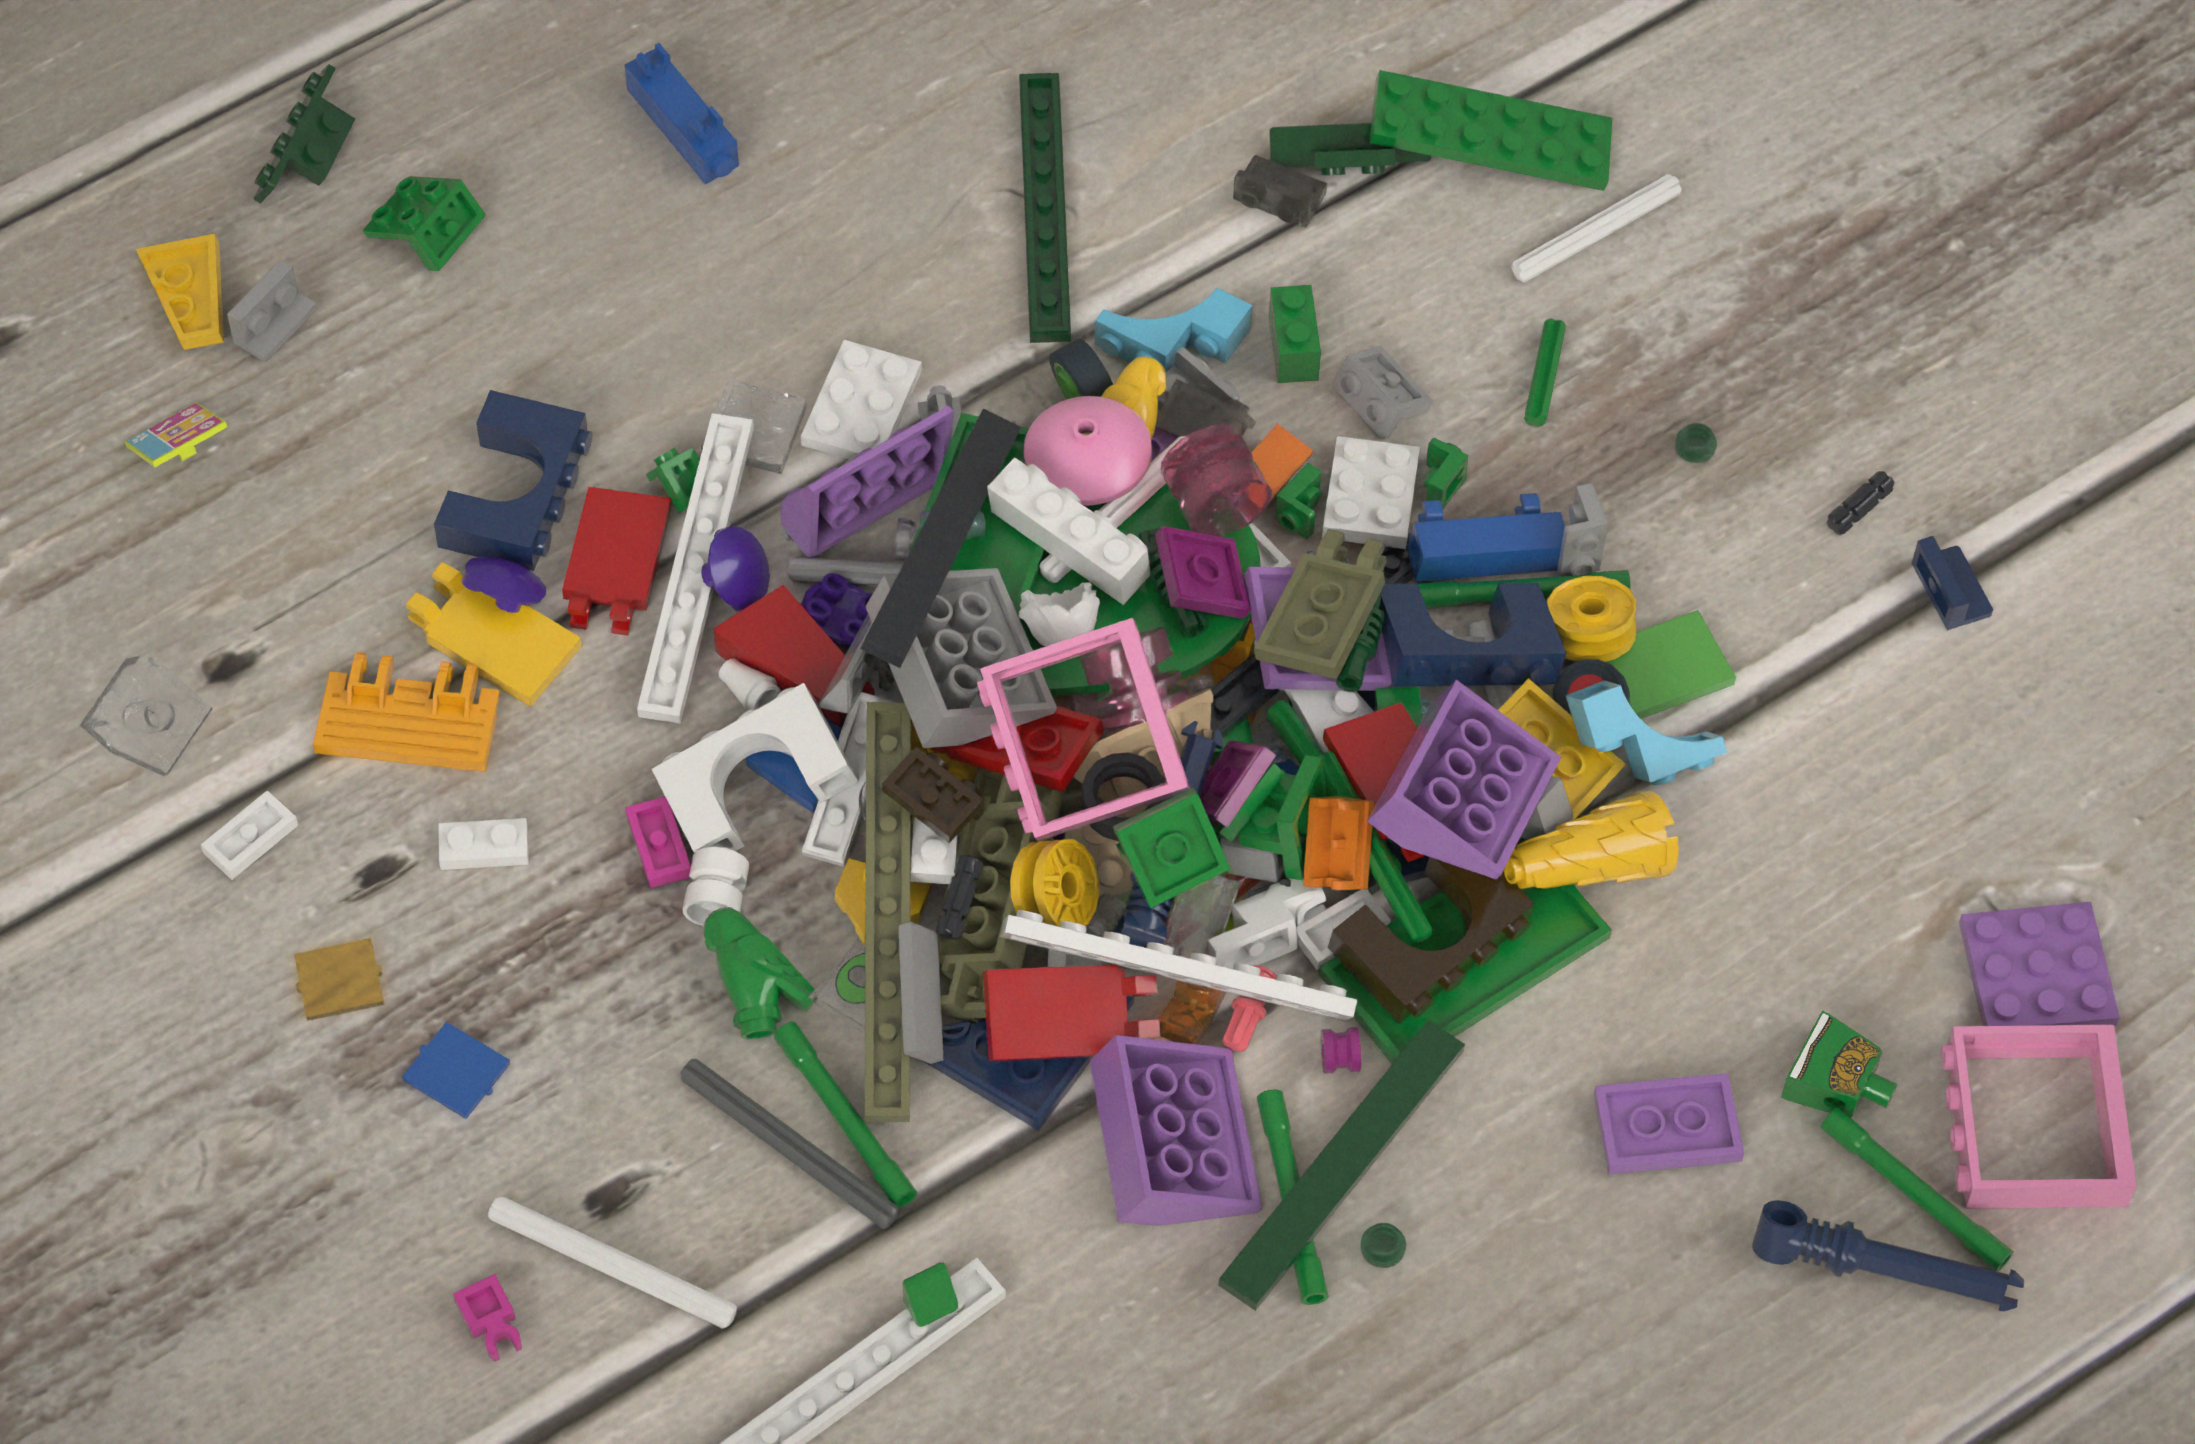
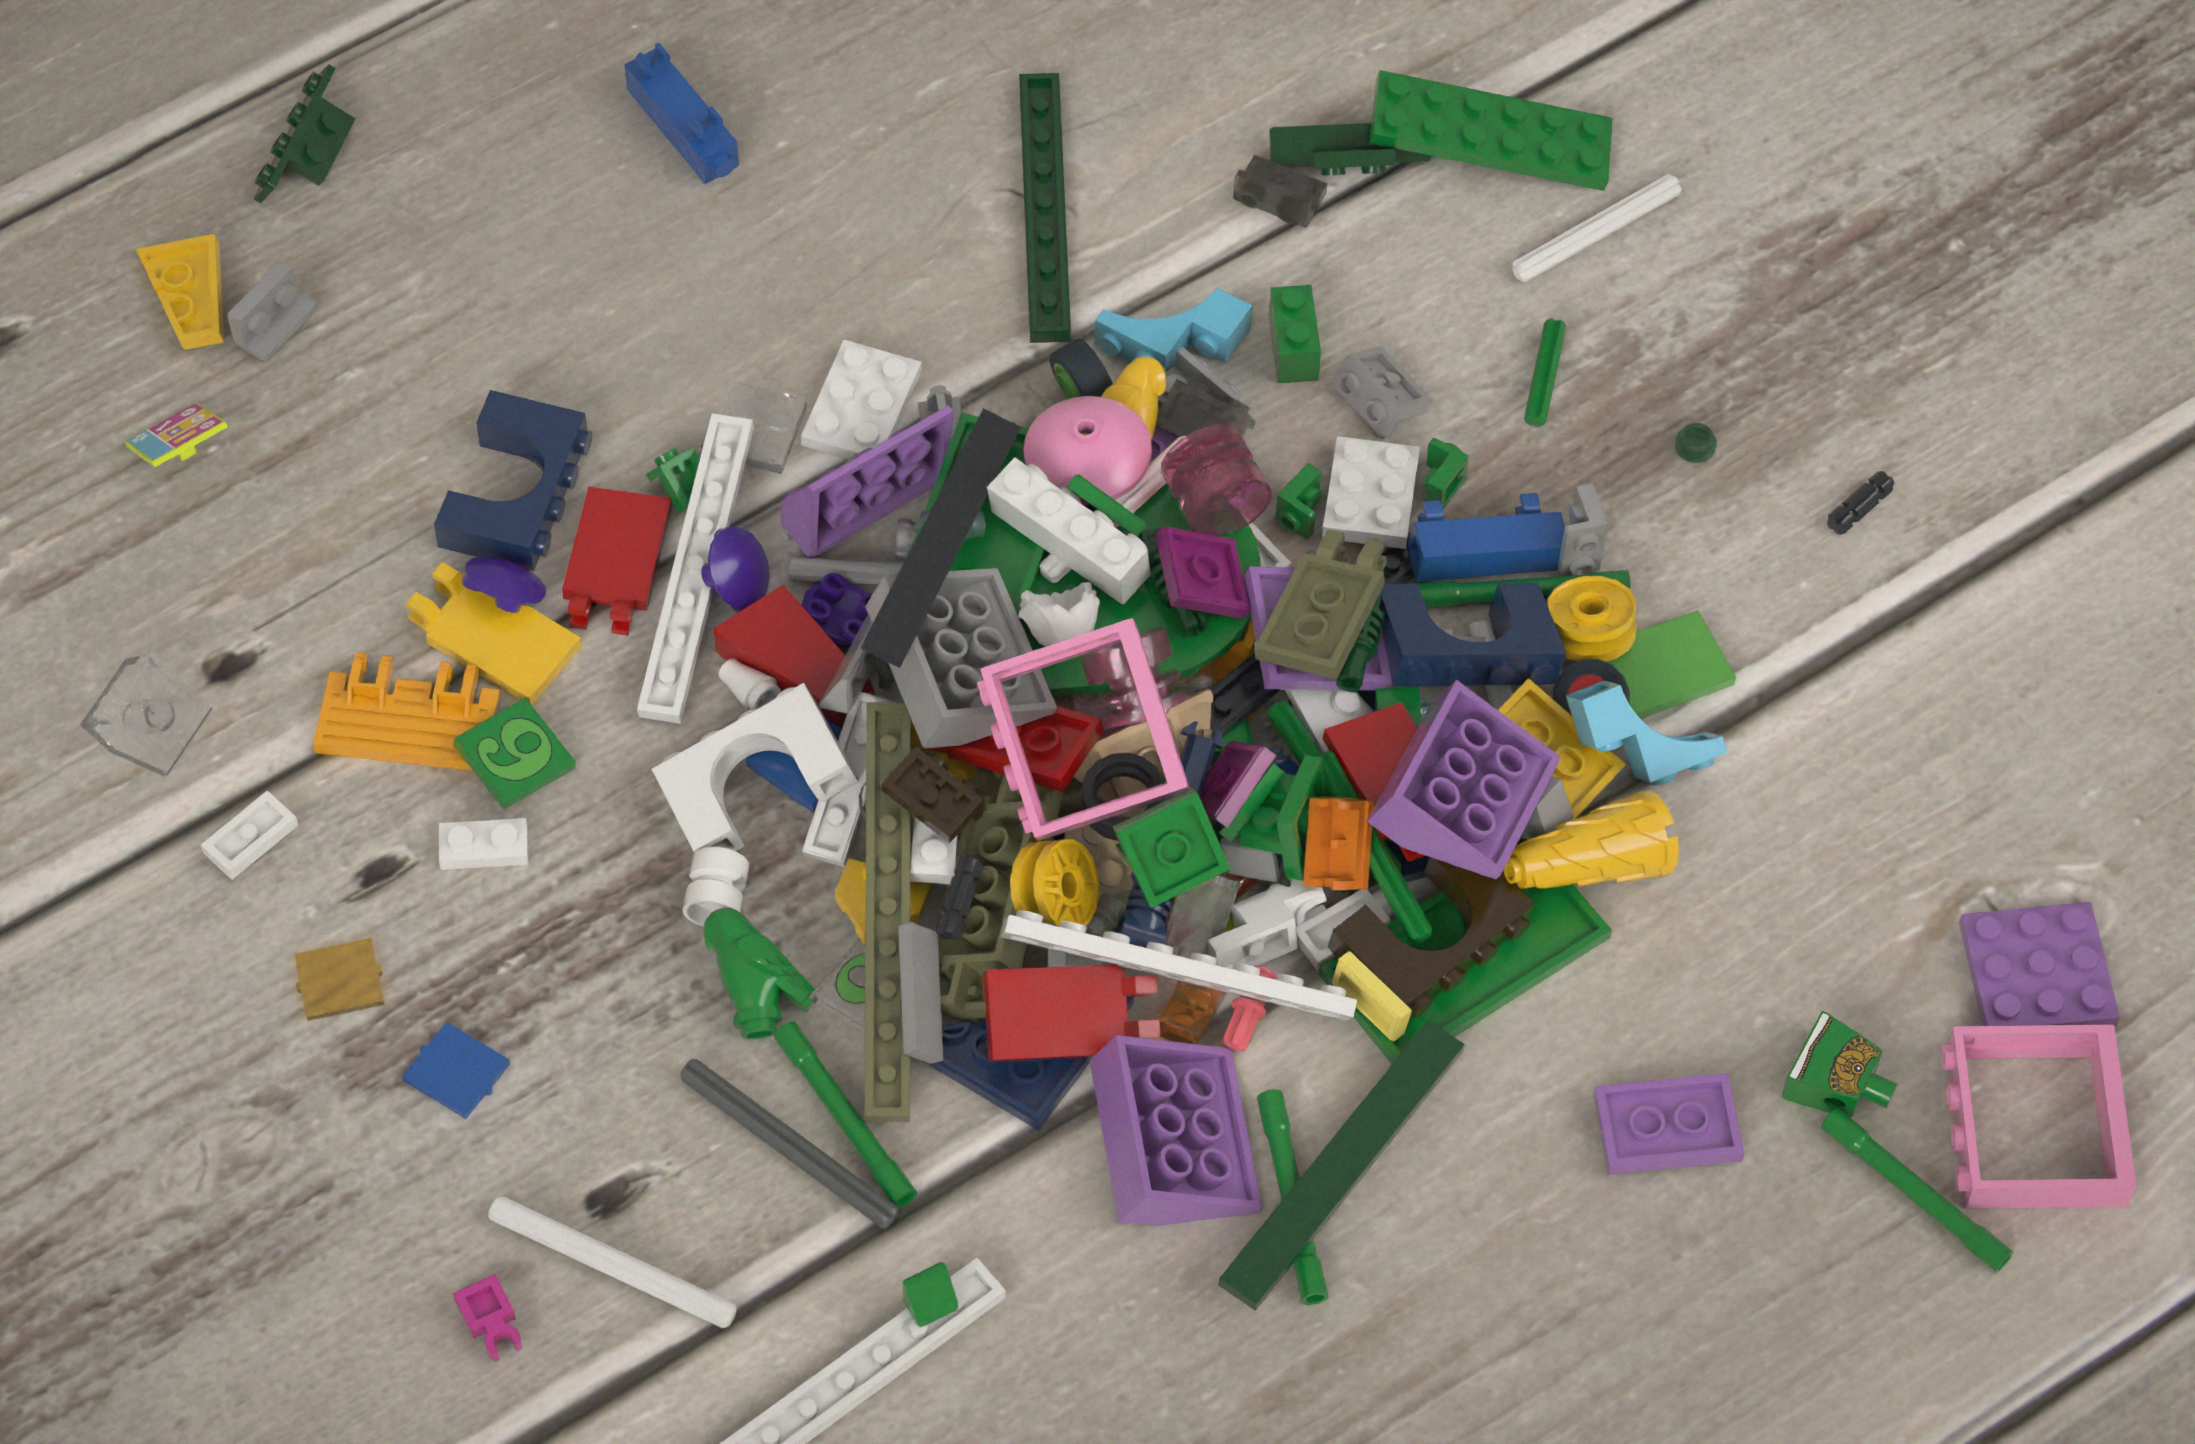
(430, 215): green bracket -> none
(514, 753): none -> green tile
(658, 842): dark pink plate -> none
(1106, 505): none -> green tile
(1280, 457): orange hinge -> none
(1340, 1050): magenta wheel -> none
(1372, 996): none -> light yellow tile
(1383, 1245): clear green plate -> none
(1786, 1234): dark blue piece -> none
(1950, 584): dark blue panel -> none

